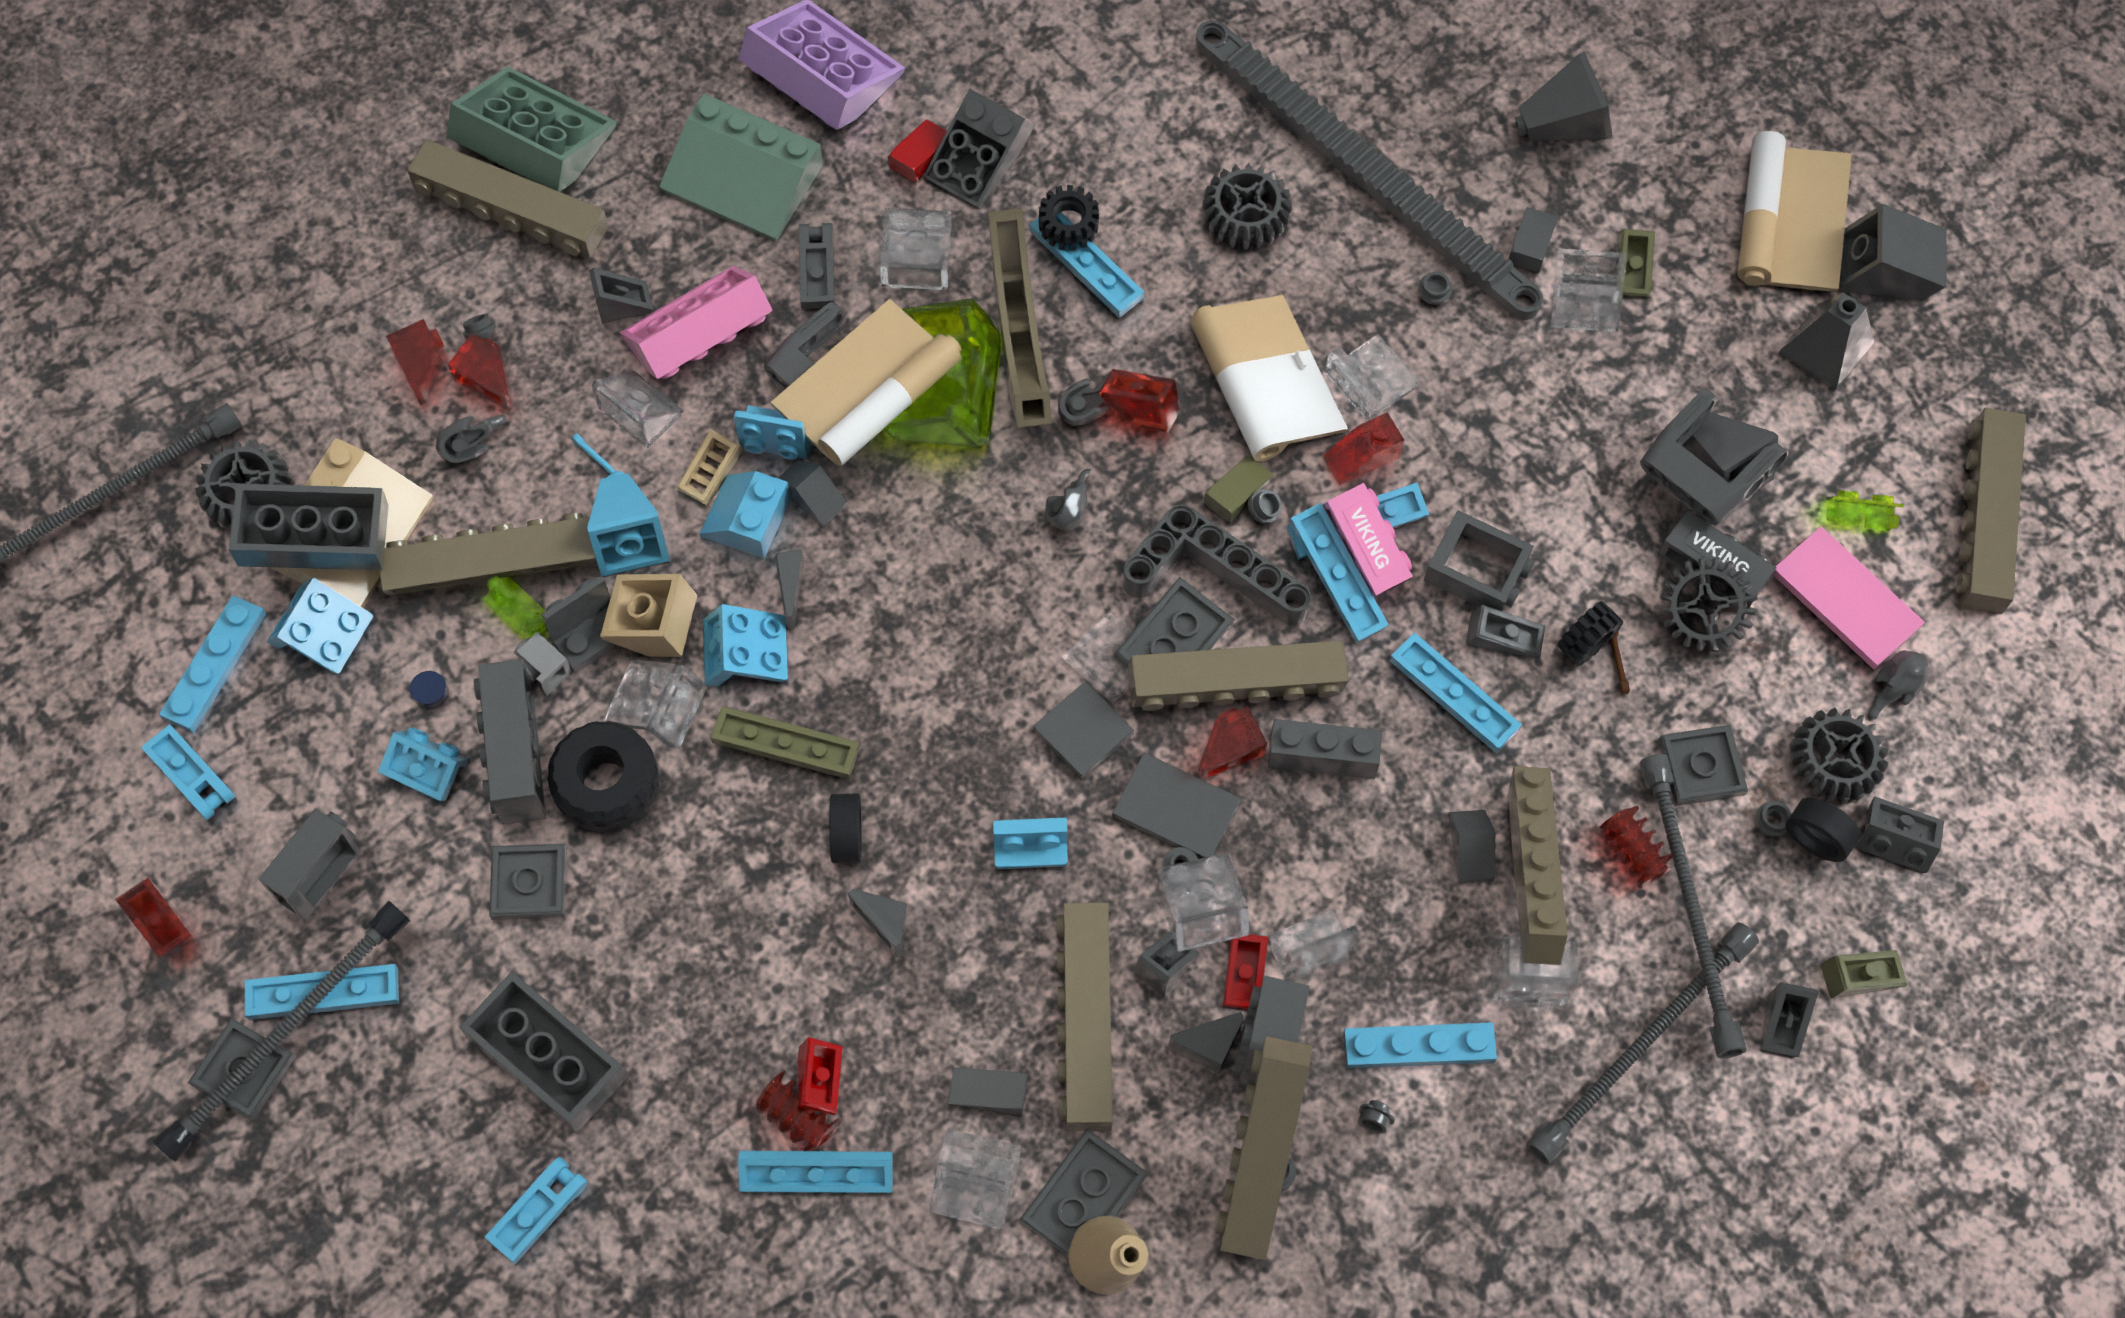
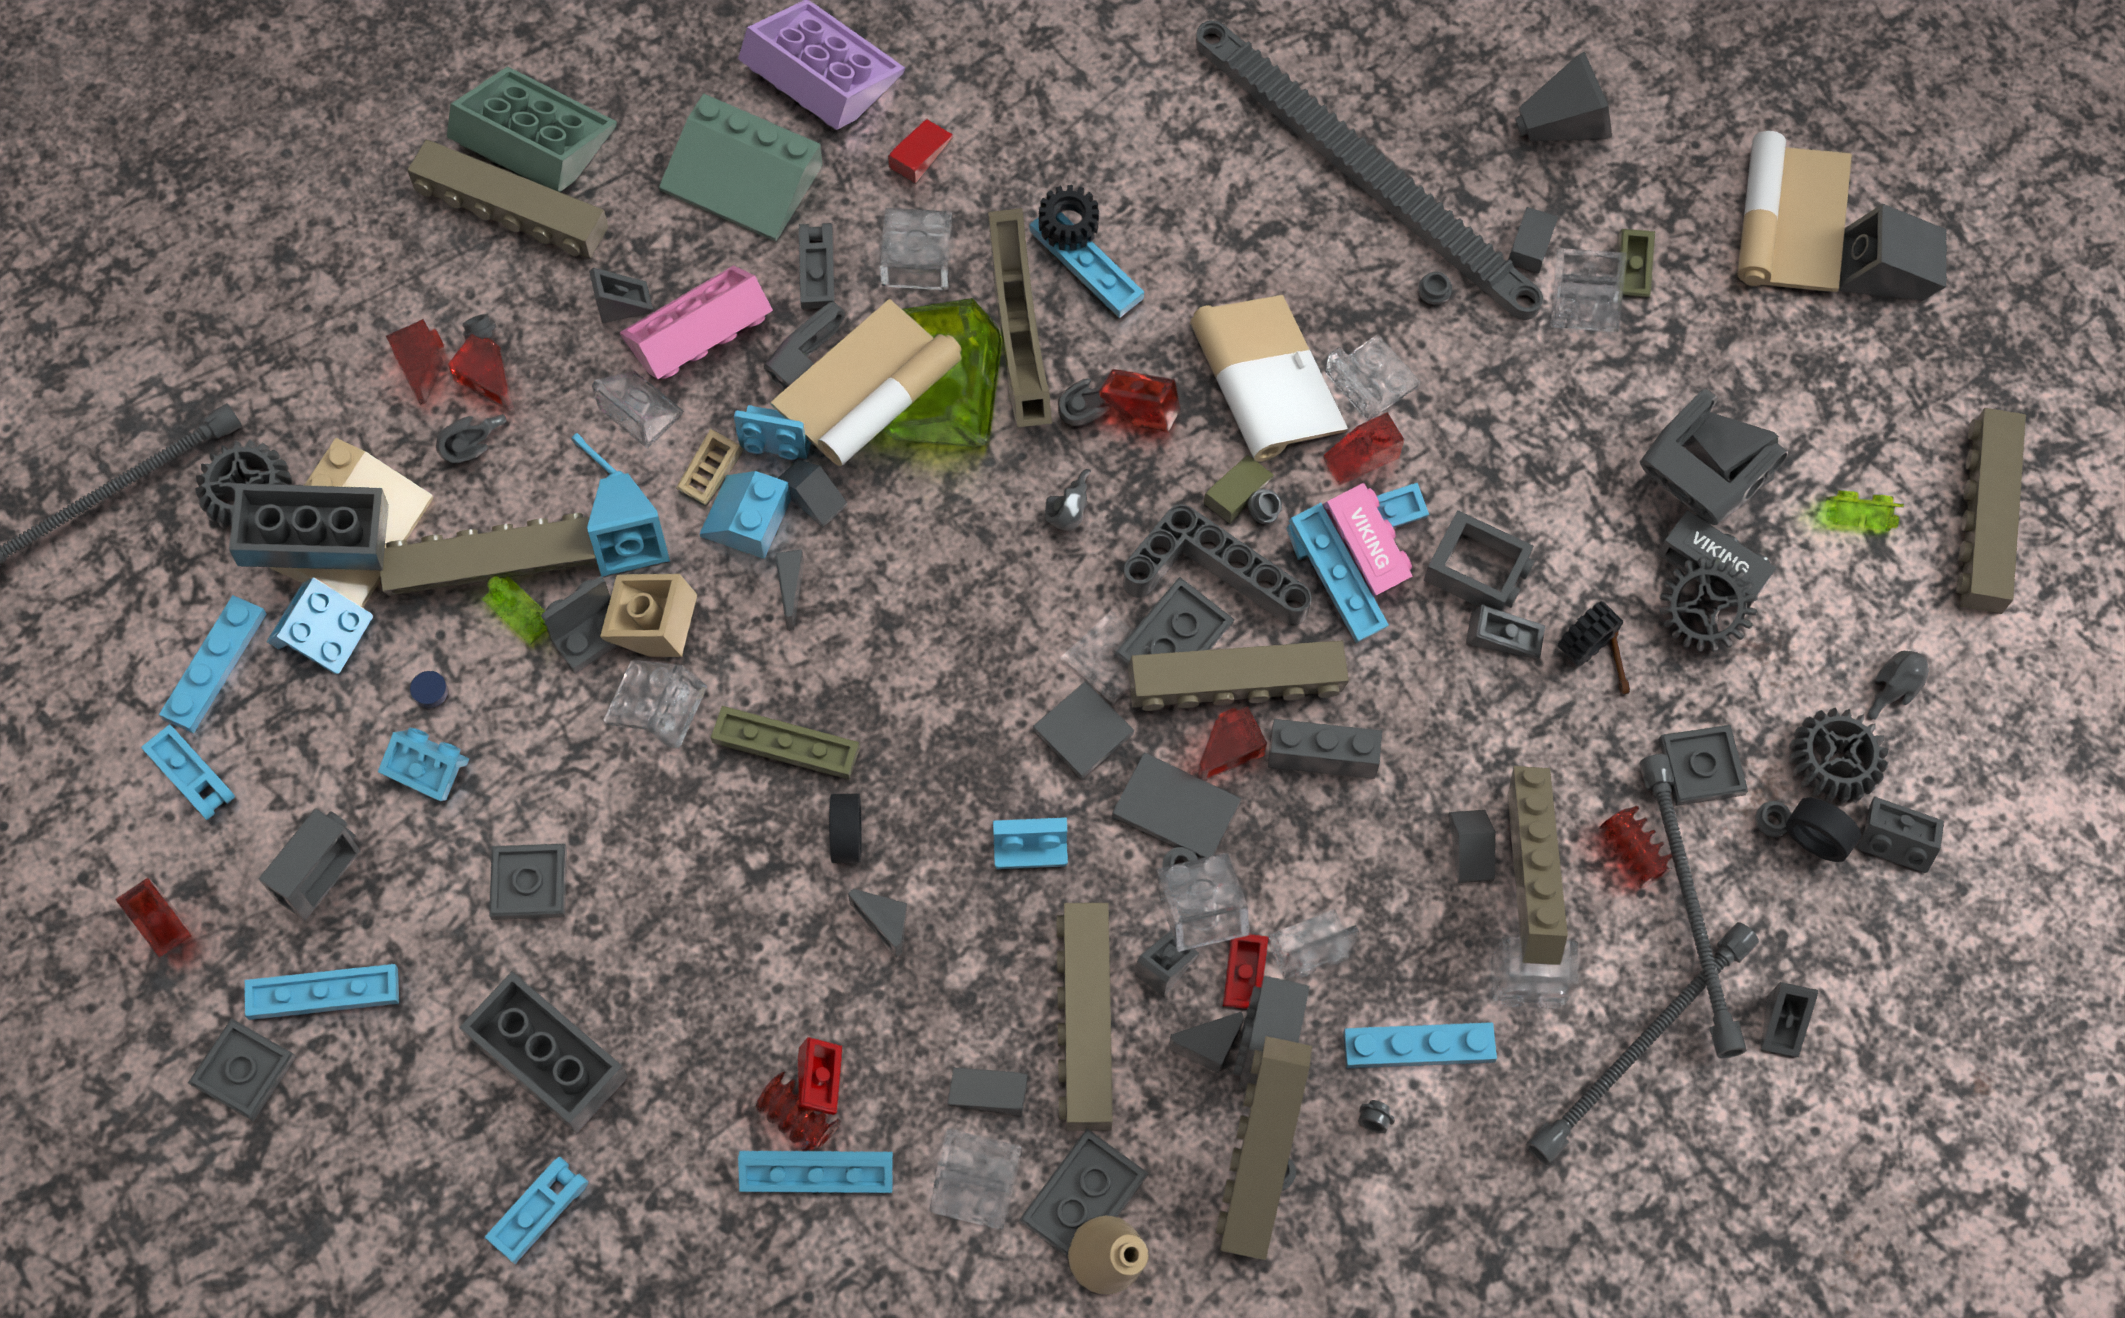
(178, 1137): dark grey hose -> none
(510, 741): dark grey brick -> none
(543, 662): light grey brick -> none
(596, 745): black tyre -> none
(744, 645): medium azure bracket -> none
(978, 148): dark grey slope -> none
(1249, 218): dark grey gear -> none
(1455, 692): medium azure plate -> none
(1831, 340): dark grey slope -> none
(1847, 598): bright pink tile -> none
(1863, 973): olive slope -> none

